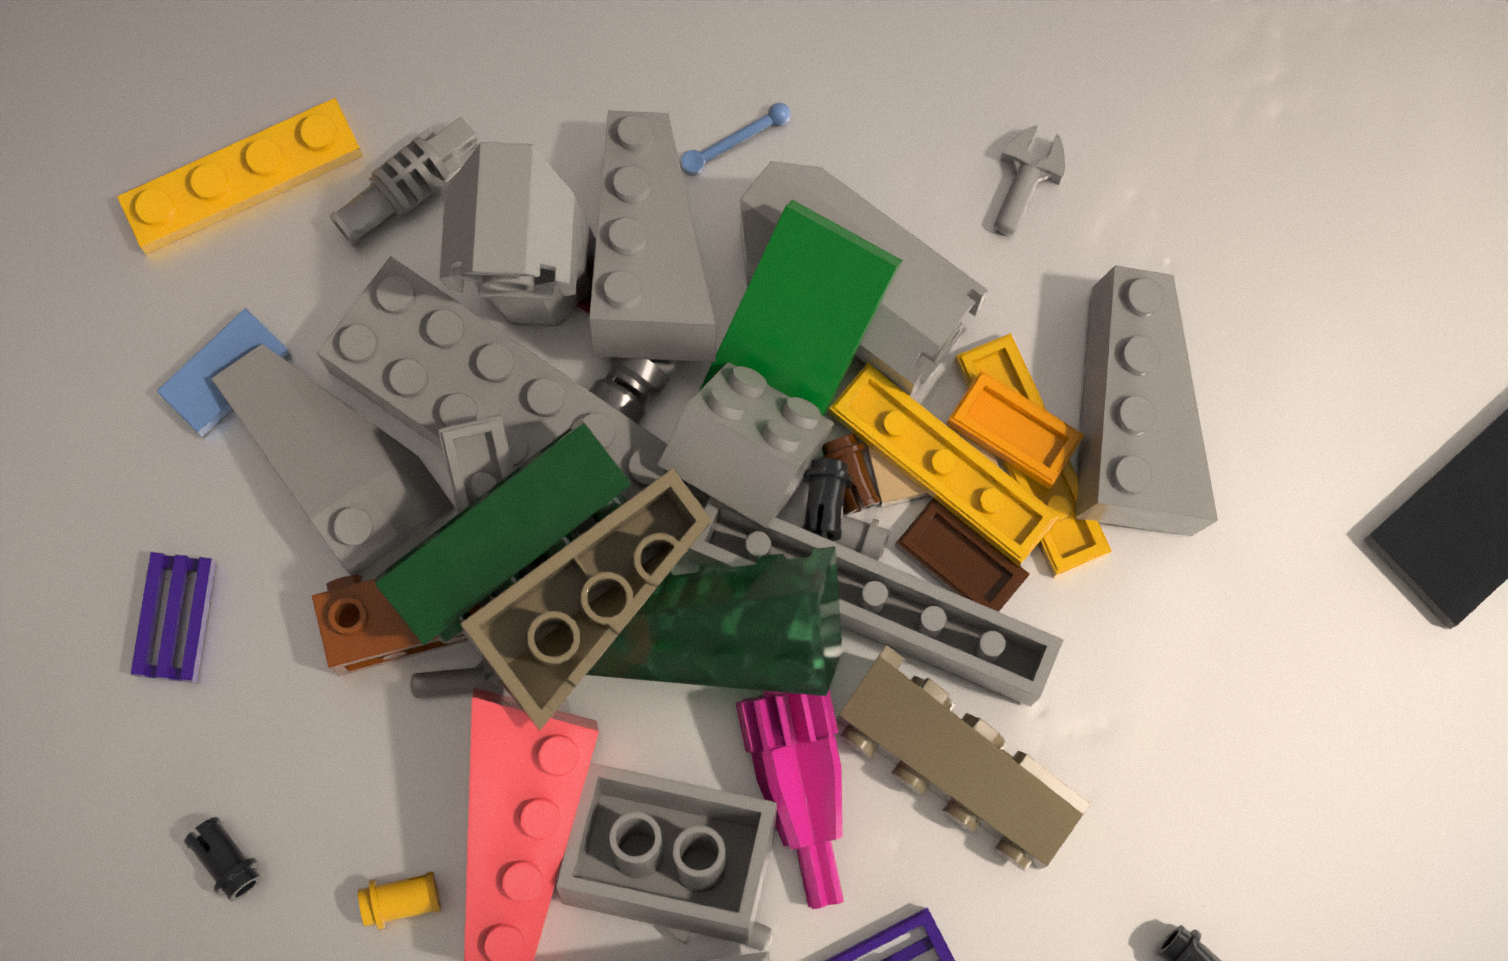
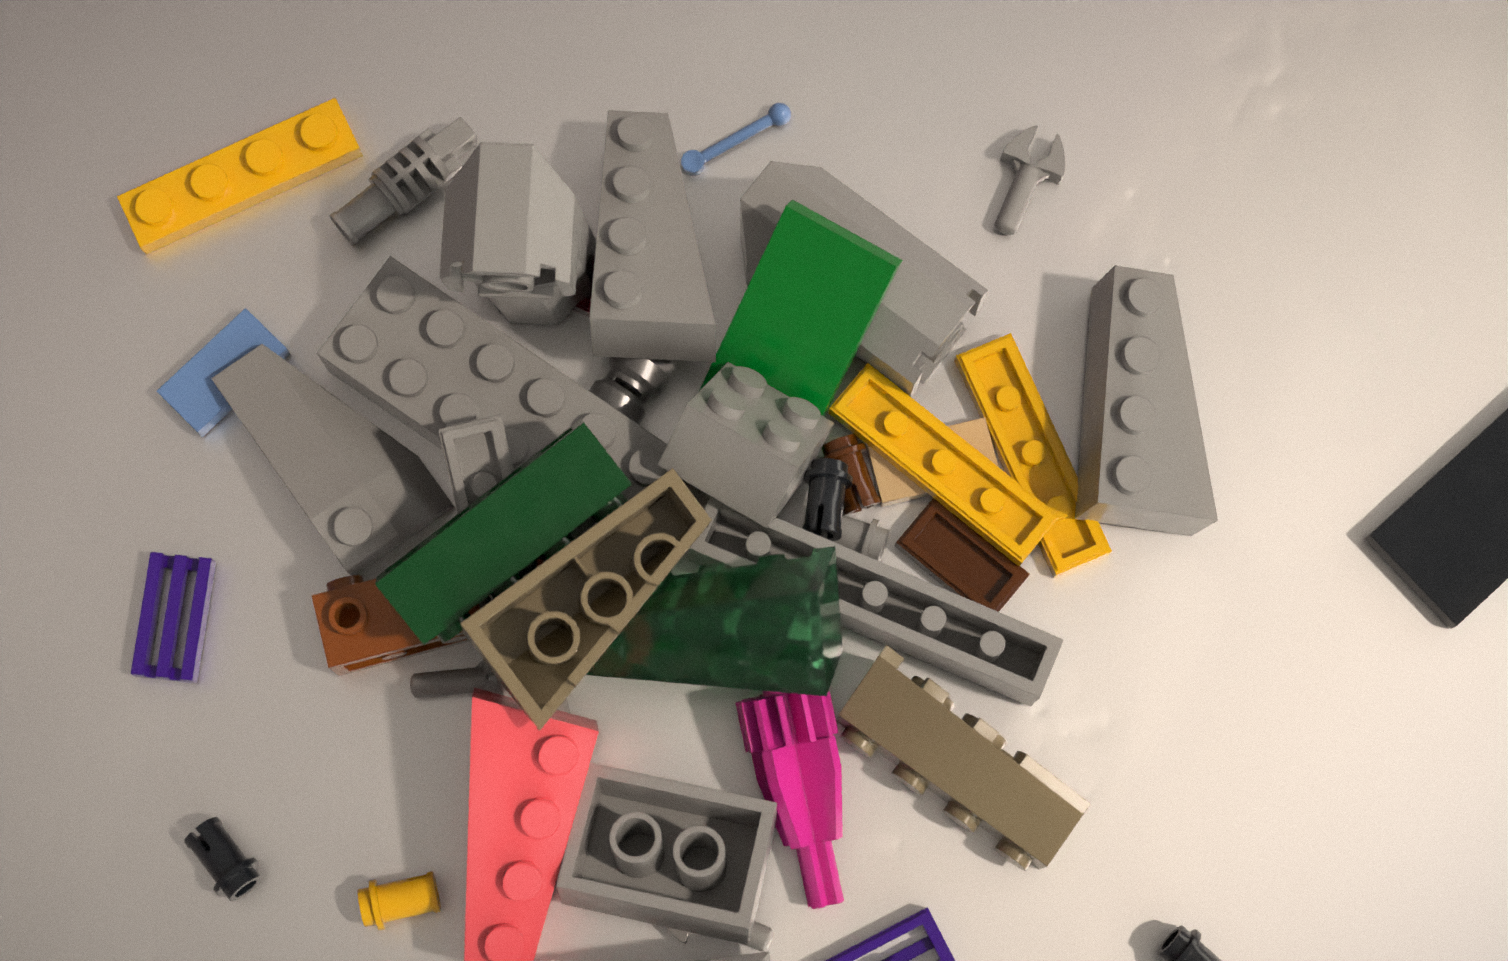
(1015, 429): light orange tile -> none

